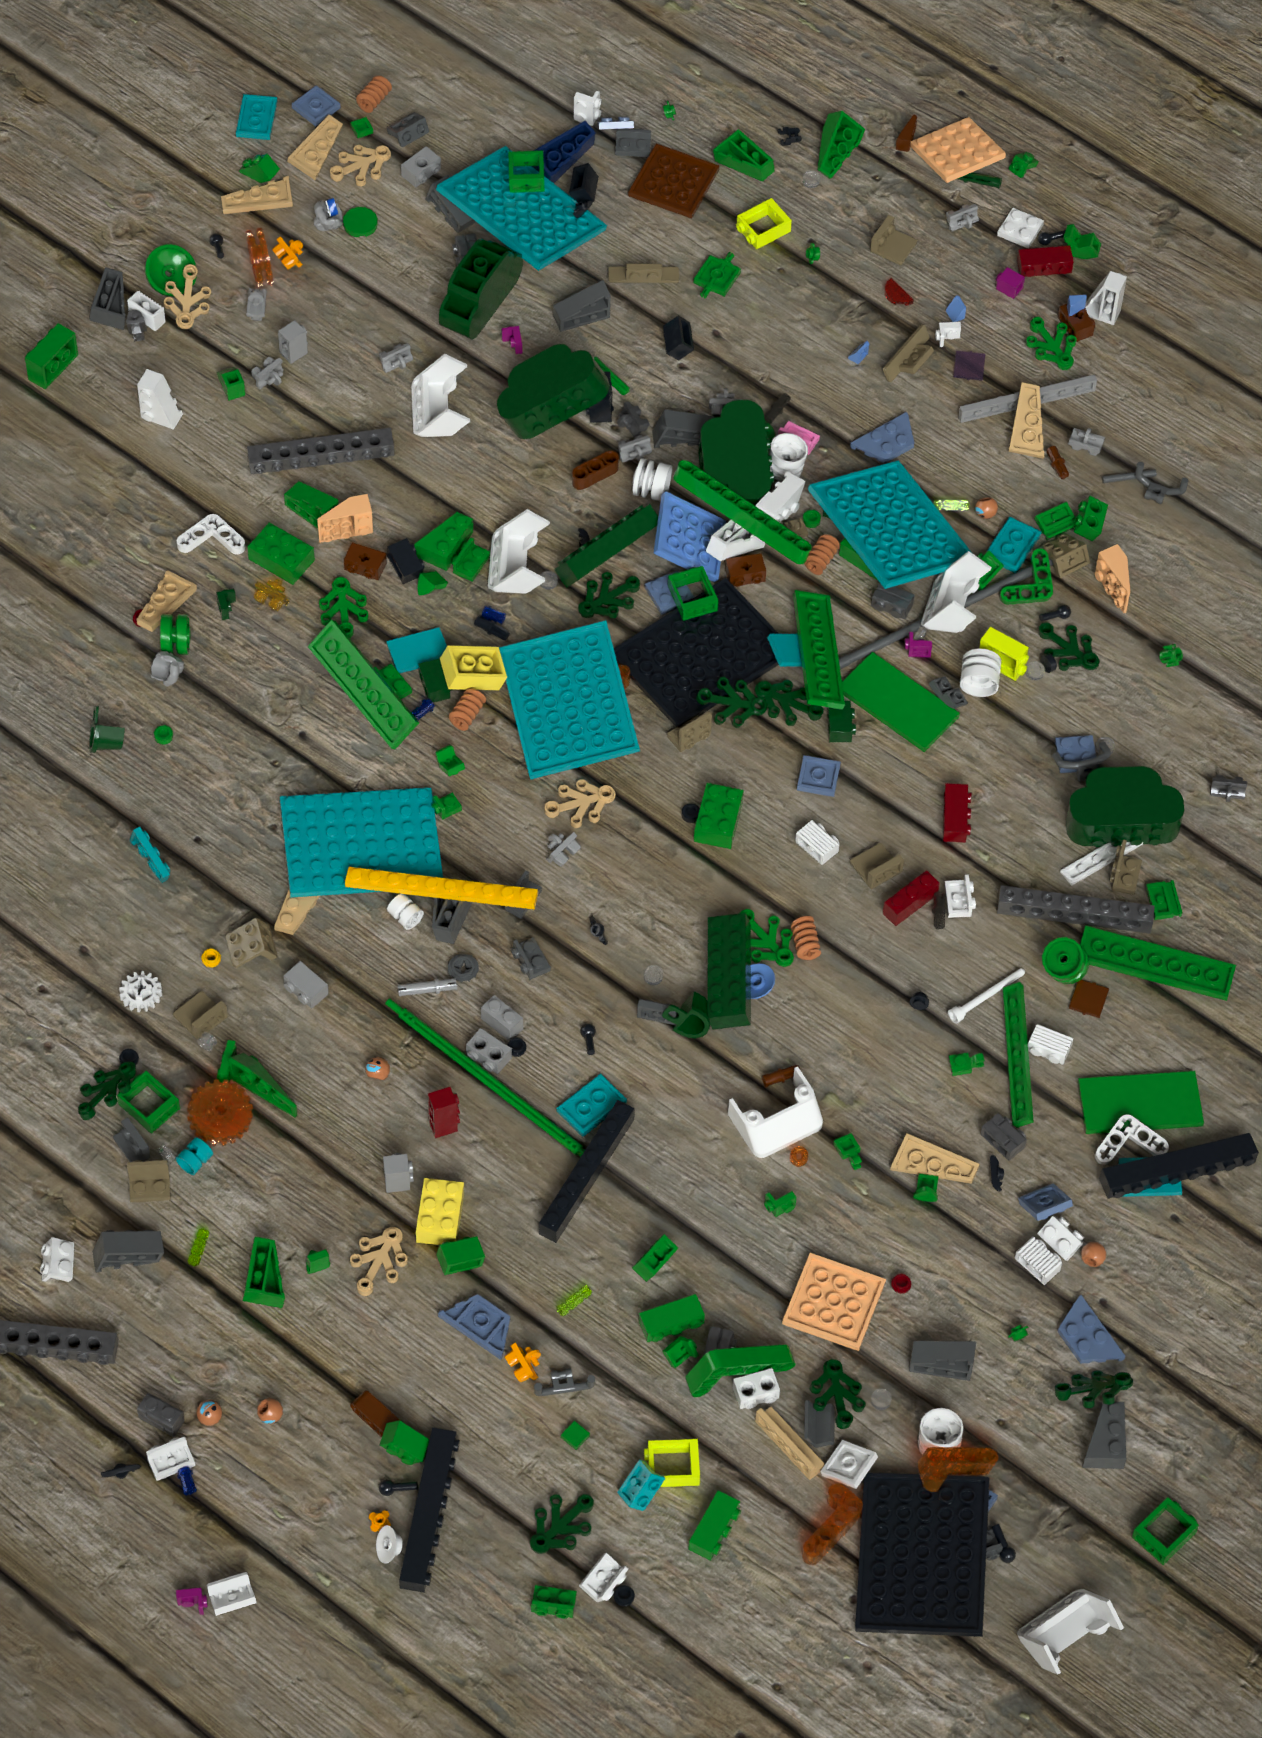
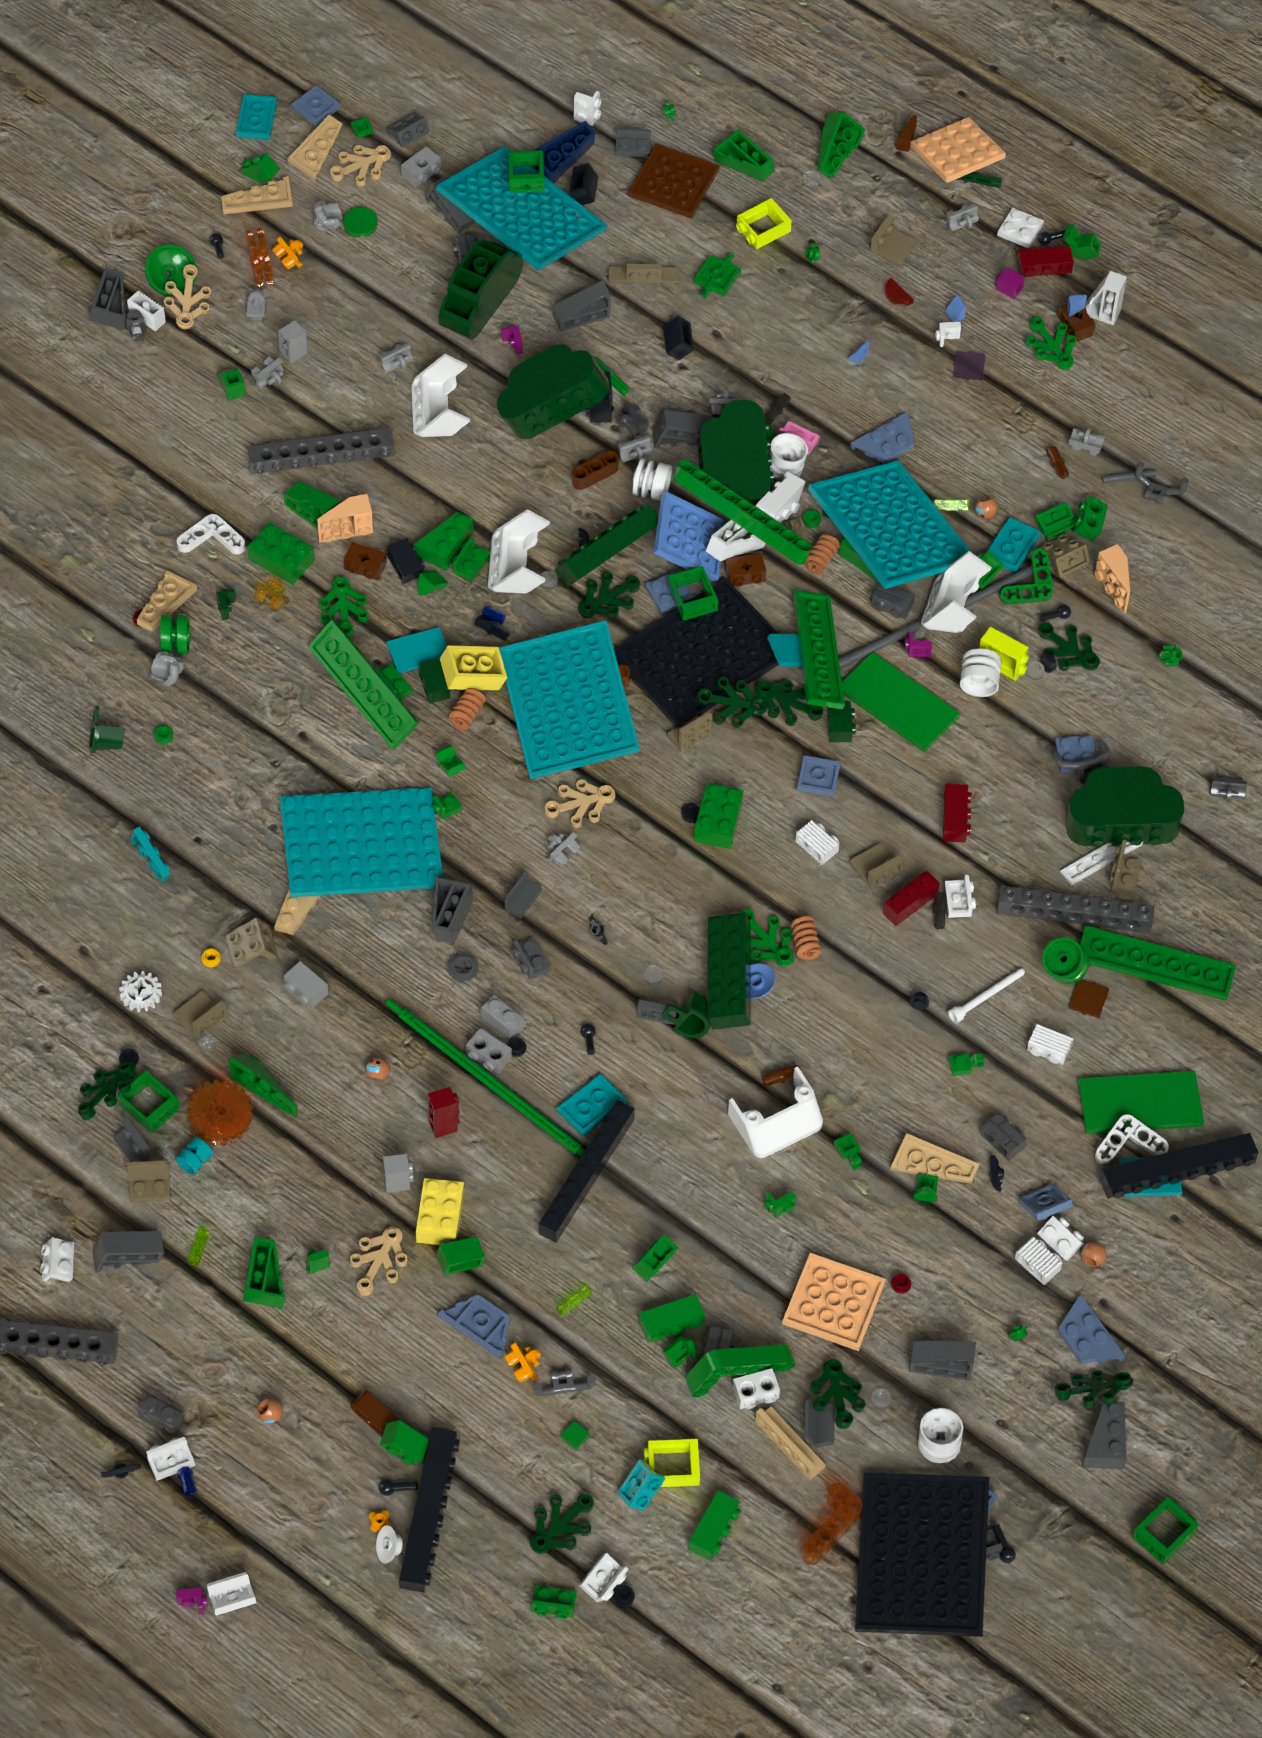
(51, 356): green brick -> none
(156, 401): white wedge -> none
(209, 1412): nougat piece -> none
(230, 1051): green plate -> none
(331, 207): blue piece -> none
(373, 93): nougat piece -> none
(403, 909): white wheel -> none
(426, 706): clear blue pin -> none
(427, 987): light grey pin -> none
(441, 888): yellow plate -> none
(581, 208): black piece -> none
(608, 123): plate -> none
(792, 139): black piece -> none
(804, 1156): clear orange bush -> none
(849, 1464): white plate -> none
(910, 355): dark tan bracket -> none
(943, 1461): clear orange beam -> none
(950, 696): dark grey slope -> none
(1009, 402): light grey plate -> none
(1018, 1055): green plate -> none
(1022, 162): green bracket -> none
(1027, 425): tan wing -> none
(1065, 1624): white windscreen -> none
(1164, 899): green plate -> none

